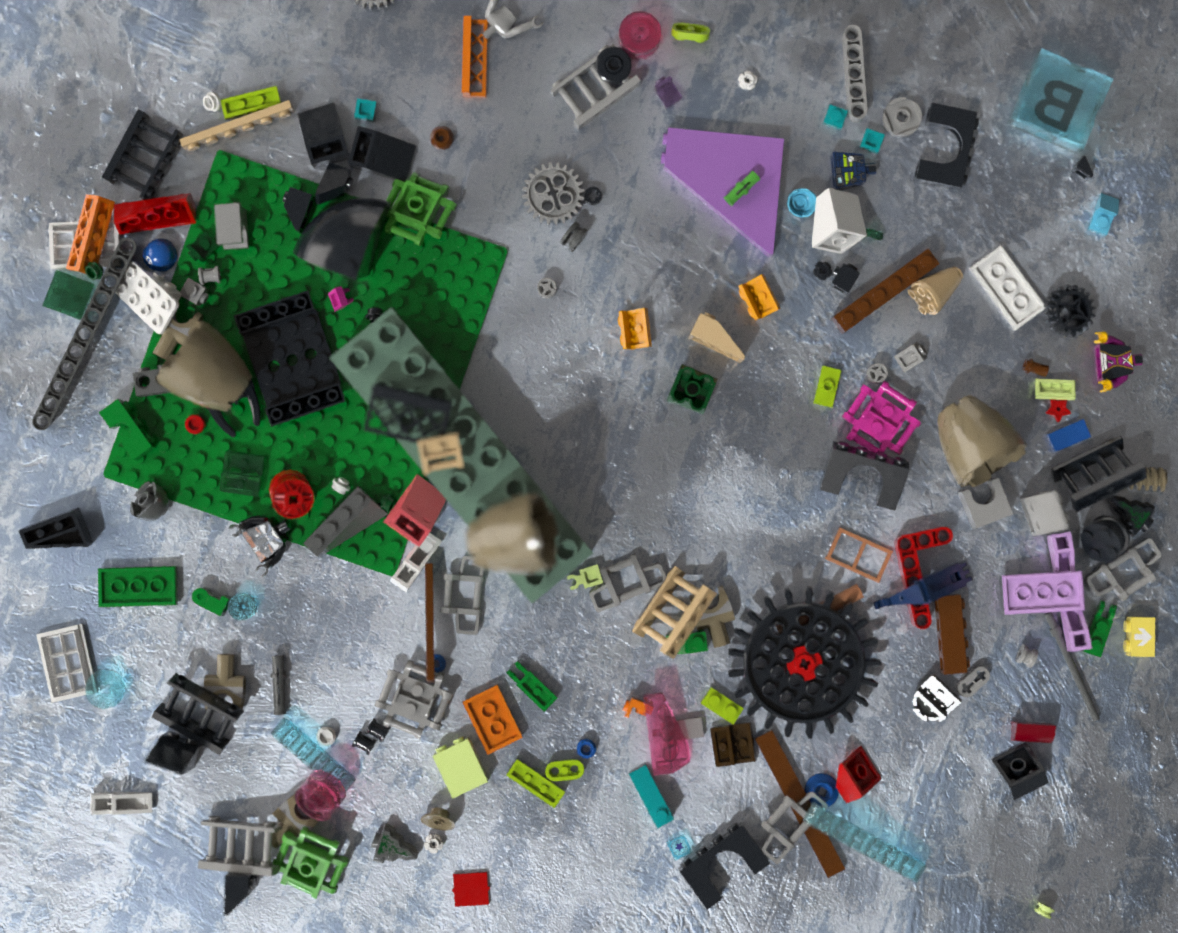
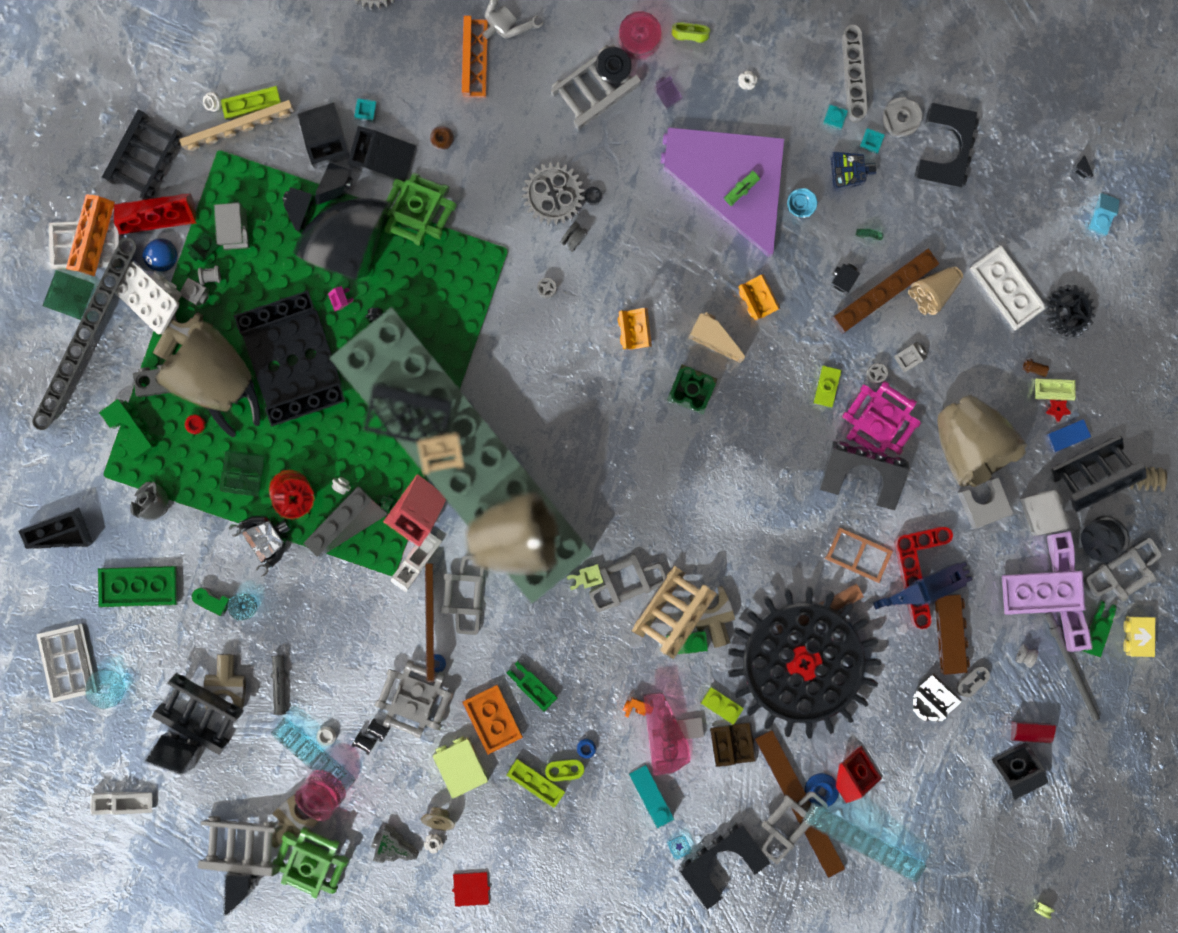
(94, 270): dark green plate -> none
(822, 275): black plate -> none
(837, 221): white slope -> none
(1059, 101): clear light blue tile -> none
(1114, 361): torso -> none
(1133, 514): black rock -> none

